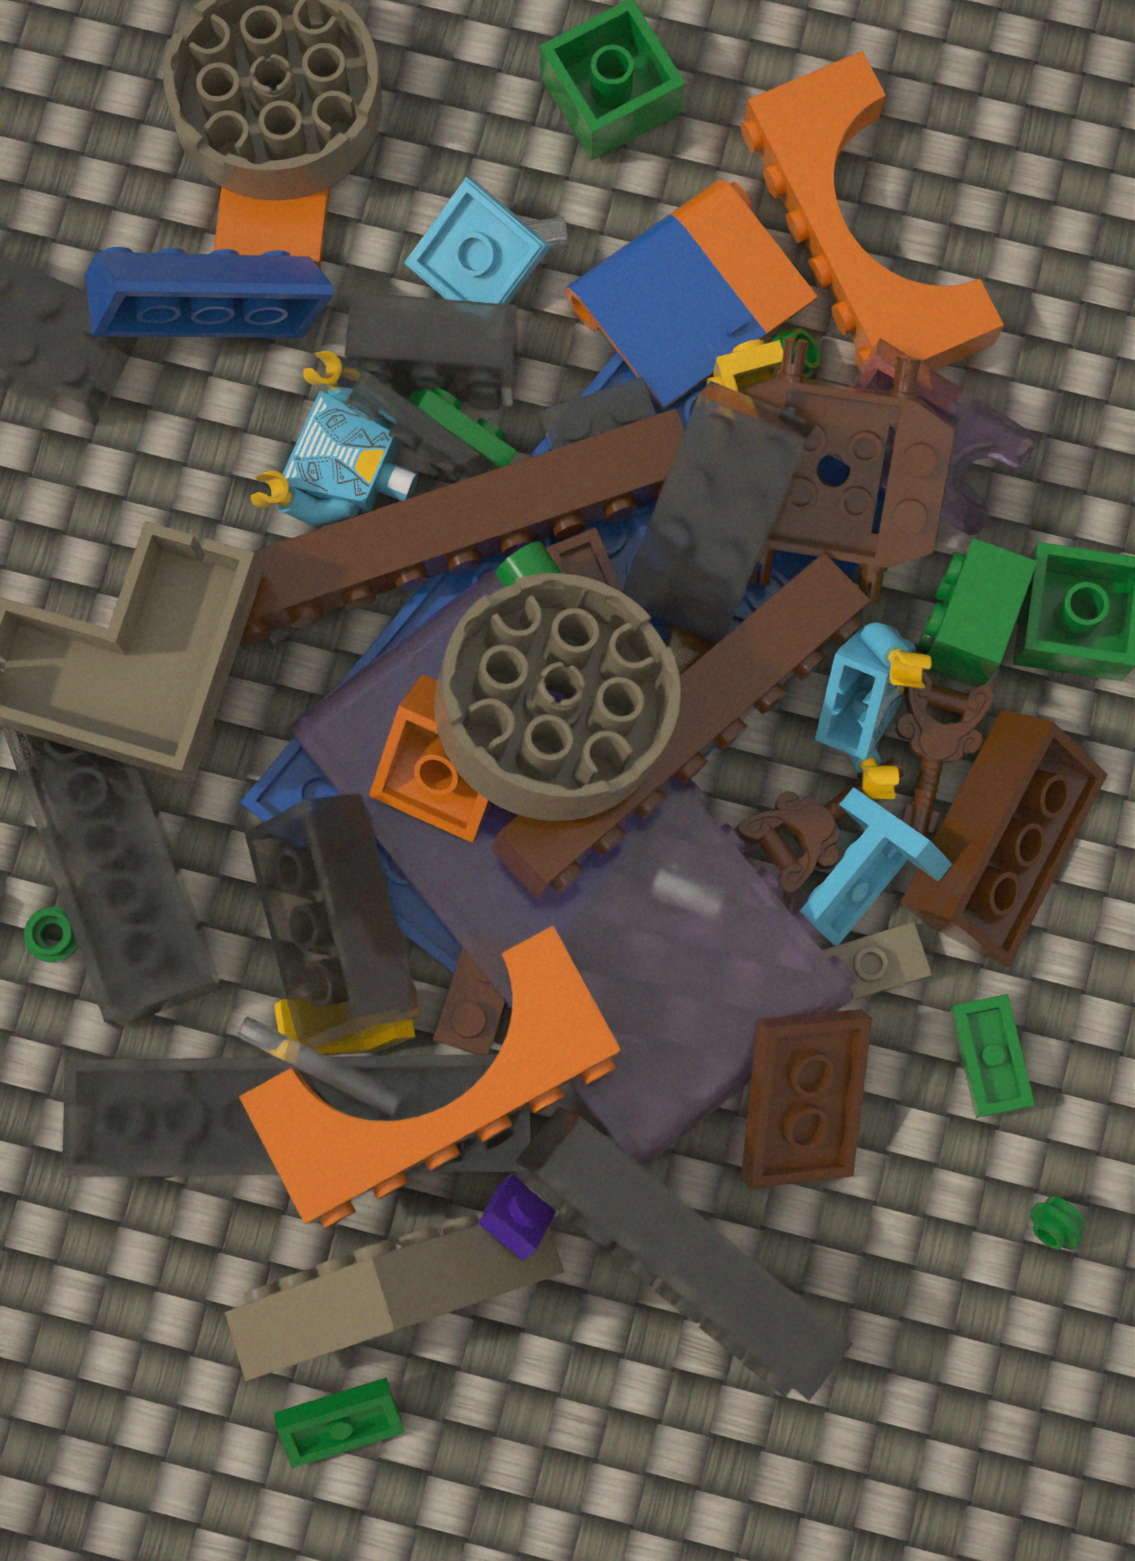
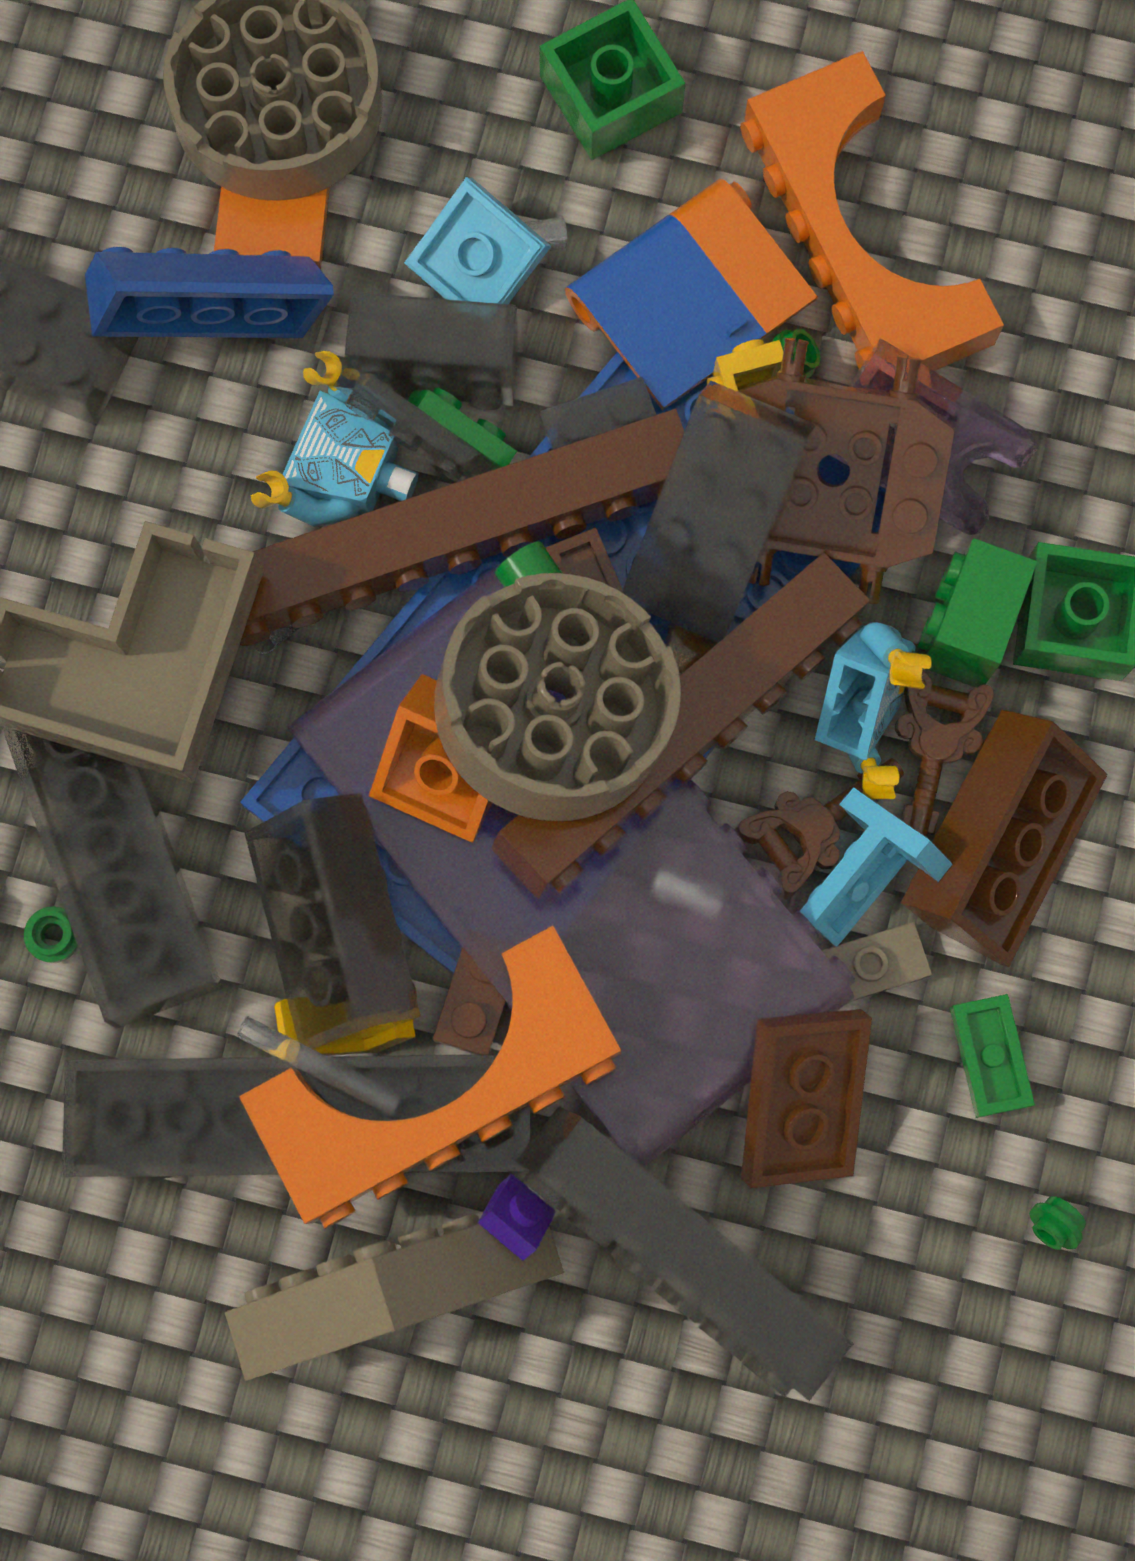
(338, 1422): green plate -> none

